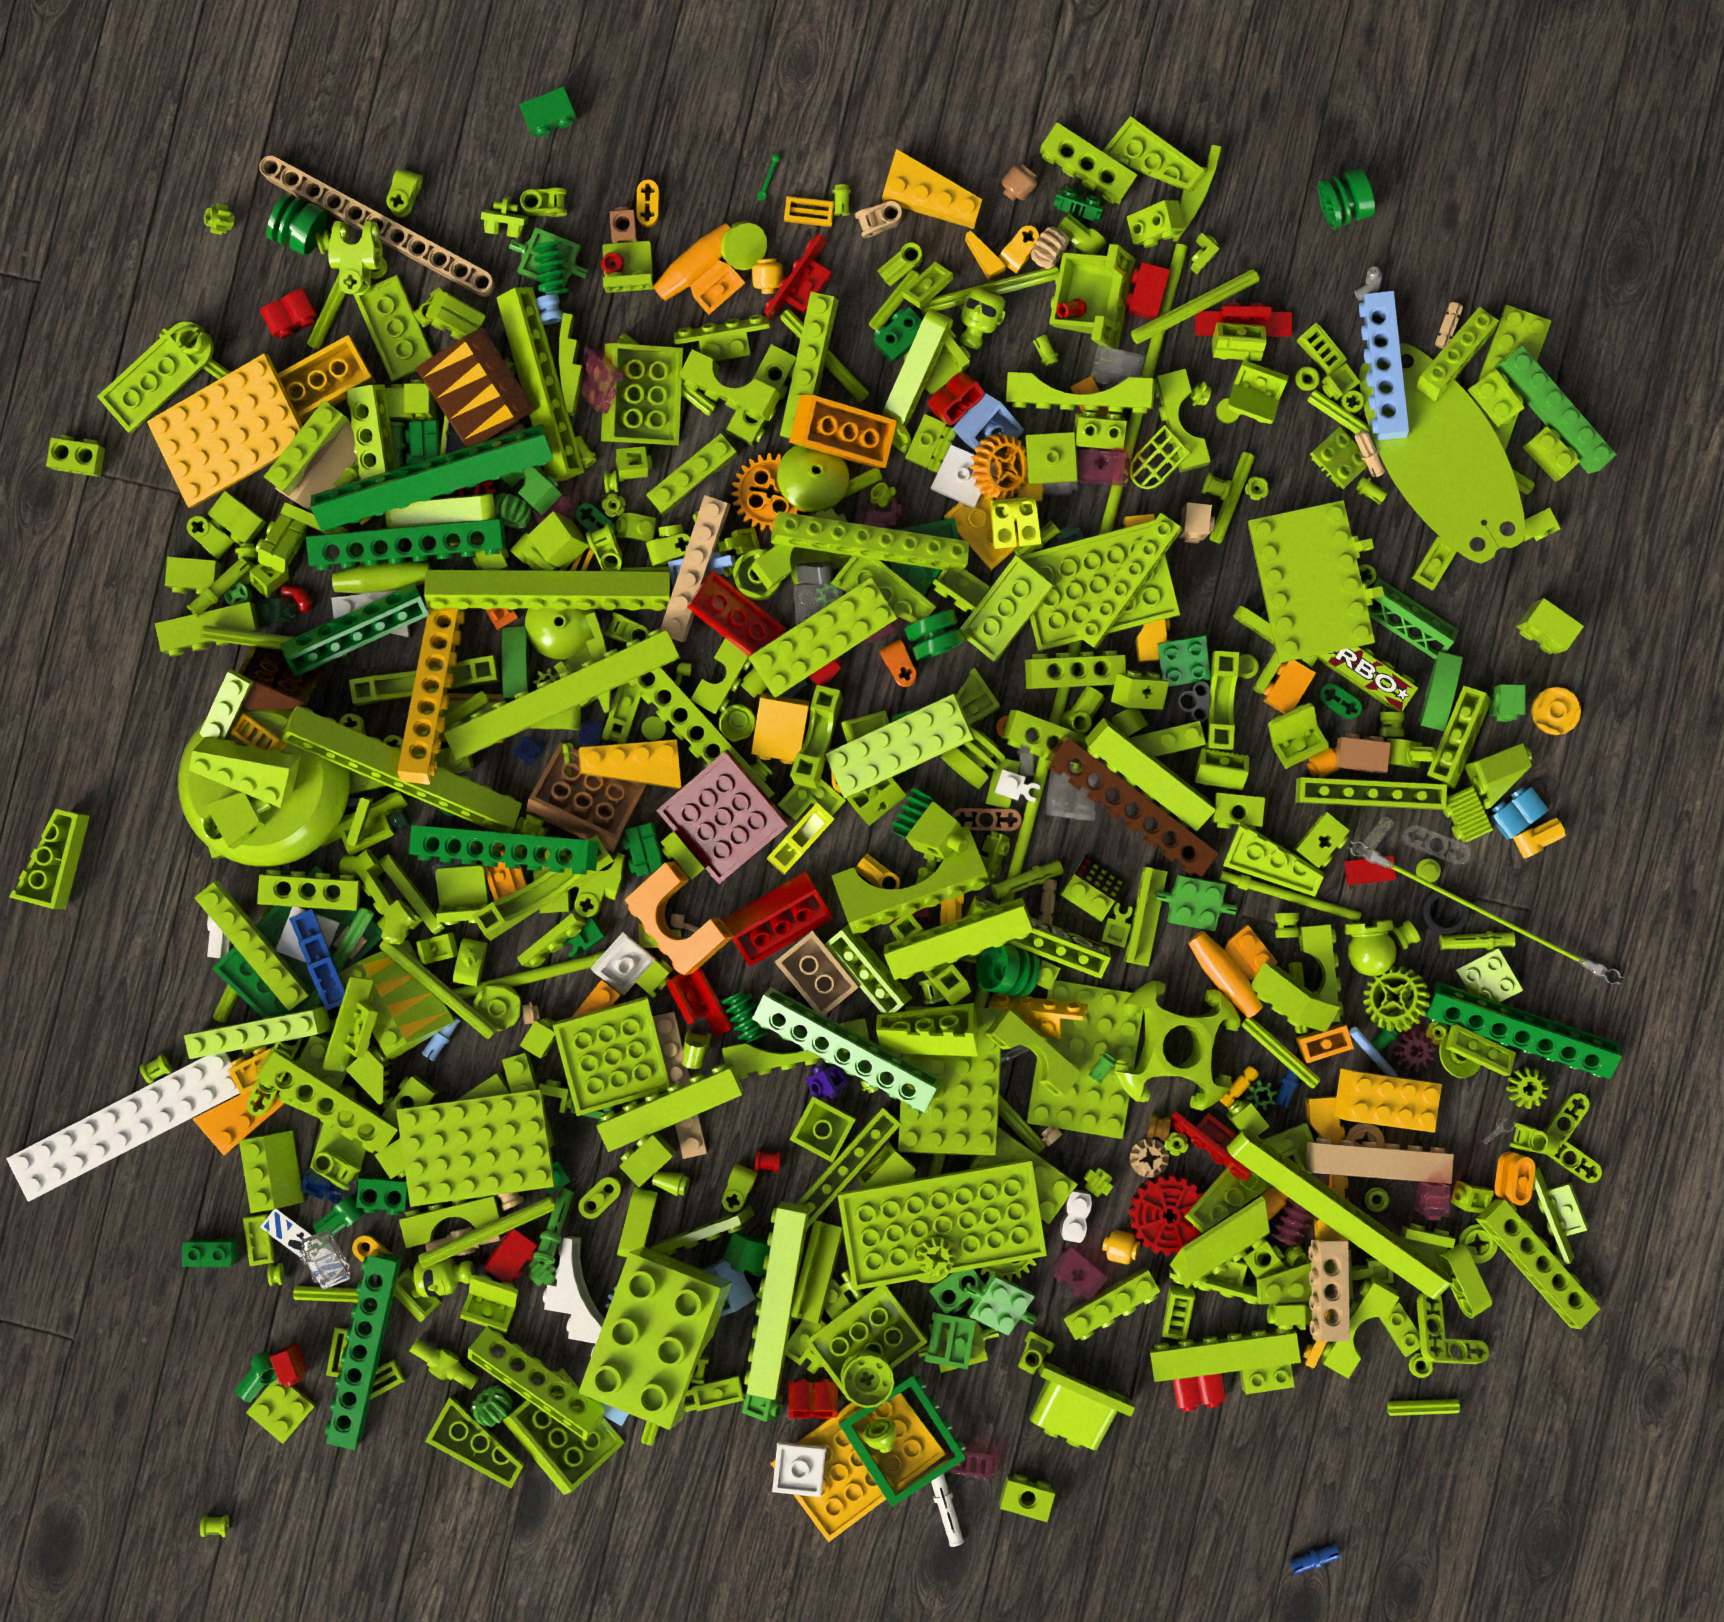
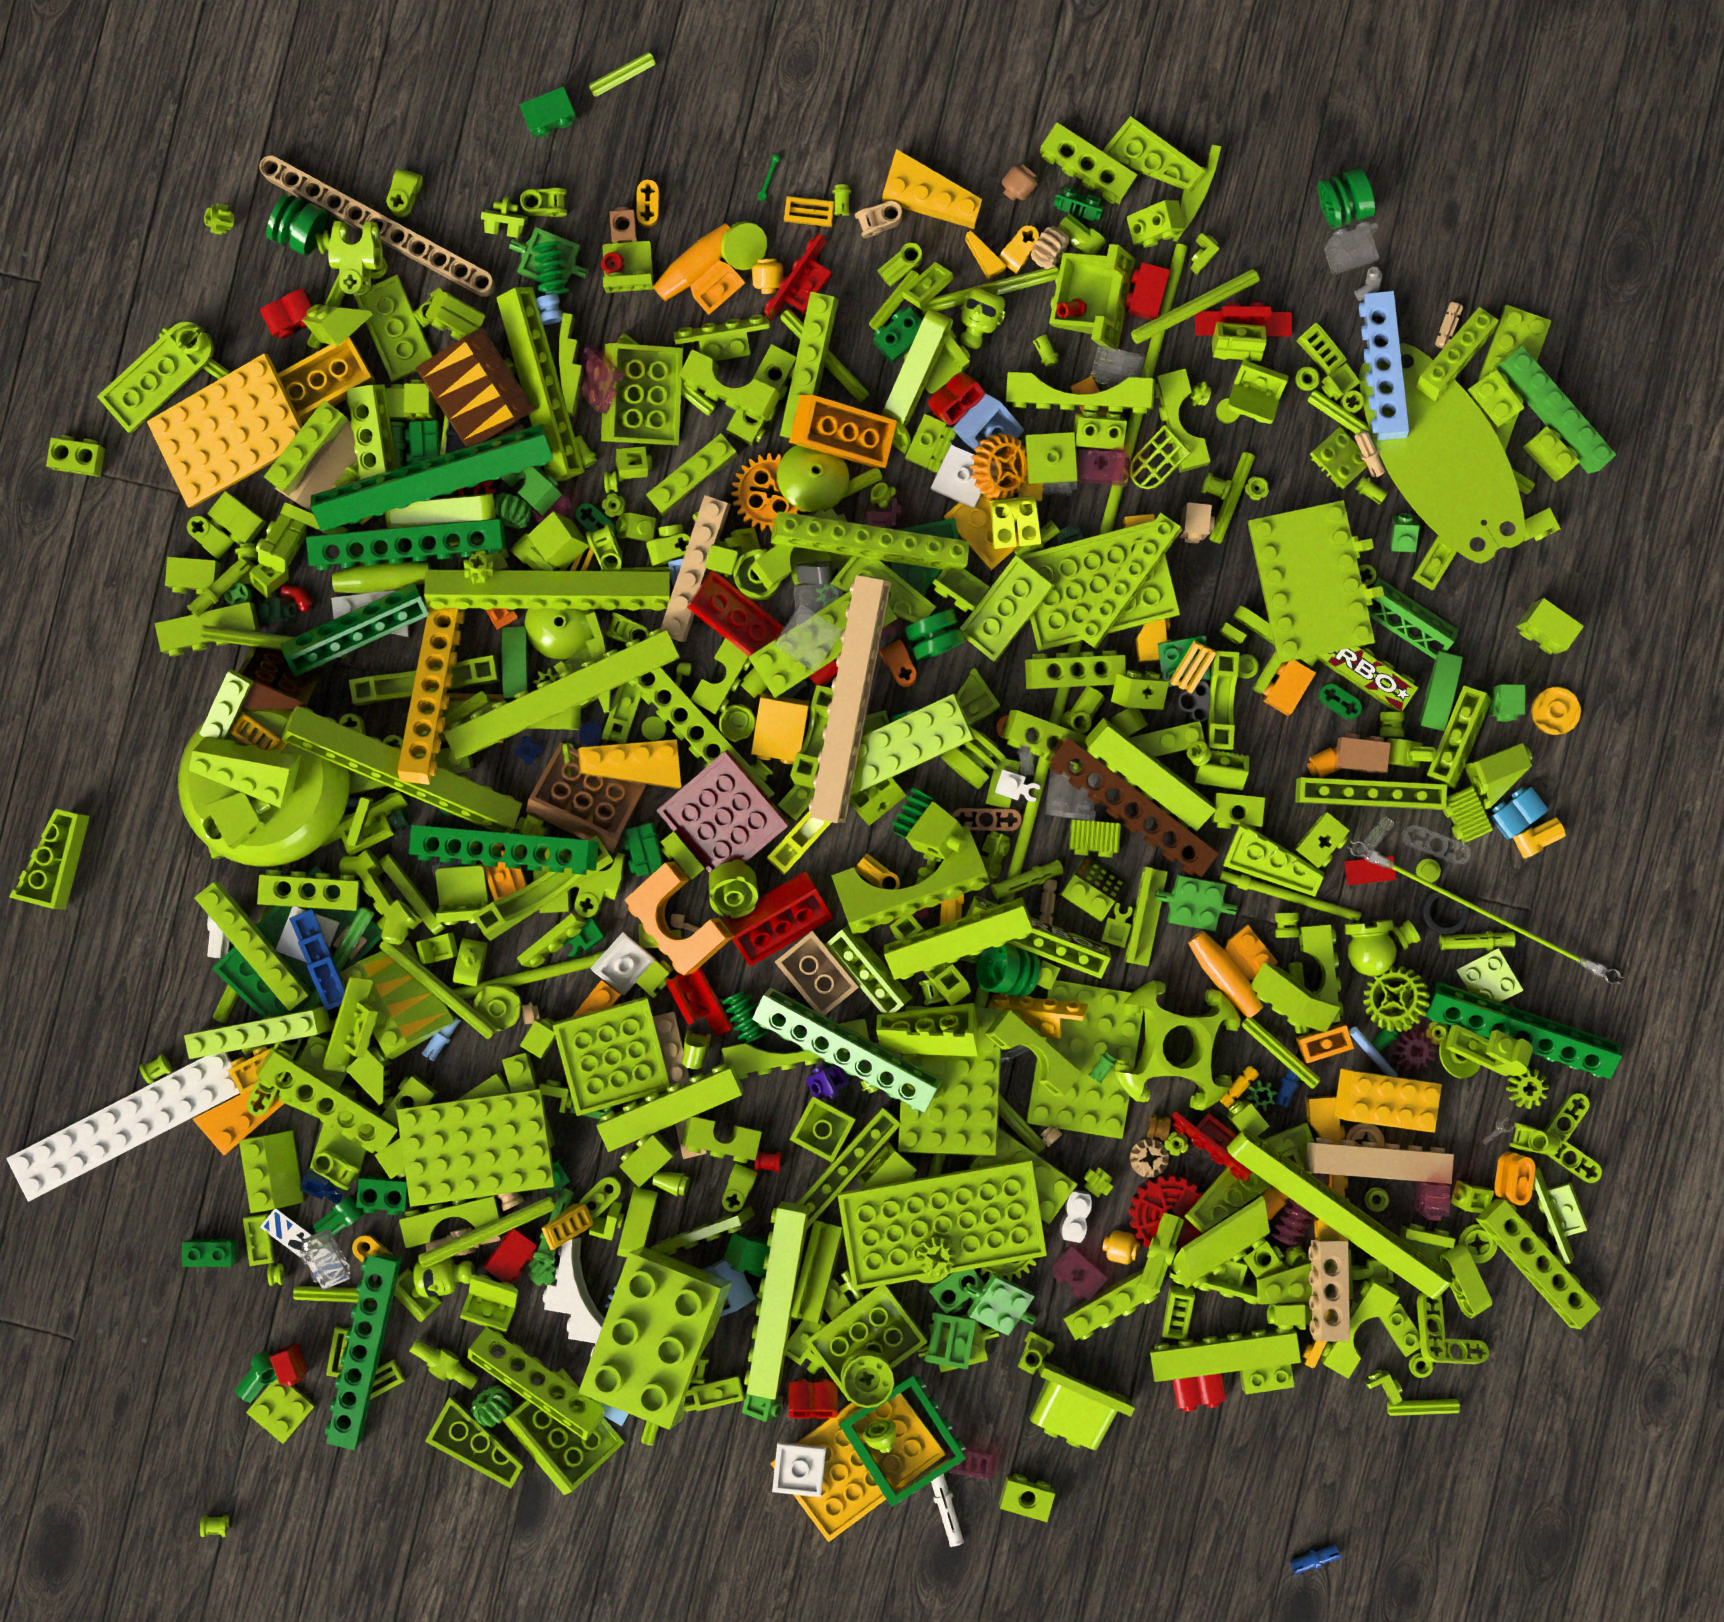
(334, 323): none -> lime slope
(478, 568): none -> lime gear
(580, 1219): none -> yellow slope
(606, 1228): none -> lime bracket
(622, 74): none -> lime axle
(721, 559): none -> lime slope
(733, 889): none -> lime brick
(741, 1144): none -> lime arch
(807, 637): none -> clear brick
(850, 699): none -> tan brick
(1094, 837): none -> lime brick
(1161, 1251): none -> lime piece
(1196, 758): none -> lime bush
(1199, 672): none -> yellow tile
(1232, 633): none -> lime tile
(1297, 735): lime bracket -> none
(1351, 248): none -> clear bracket
(1391, 1387): none -> lime bracket
(1404, 533): none -> bright green bracket
(1510, 1054): none -> lime brick

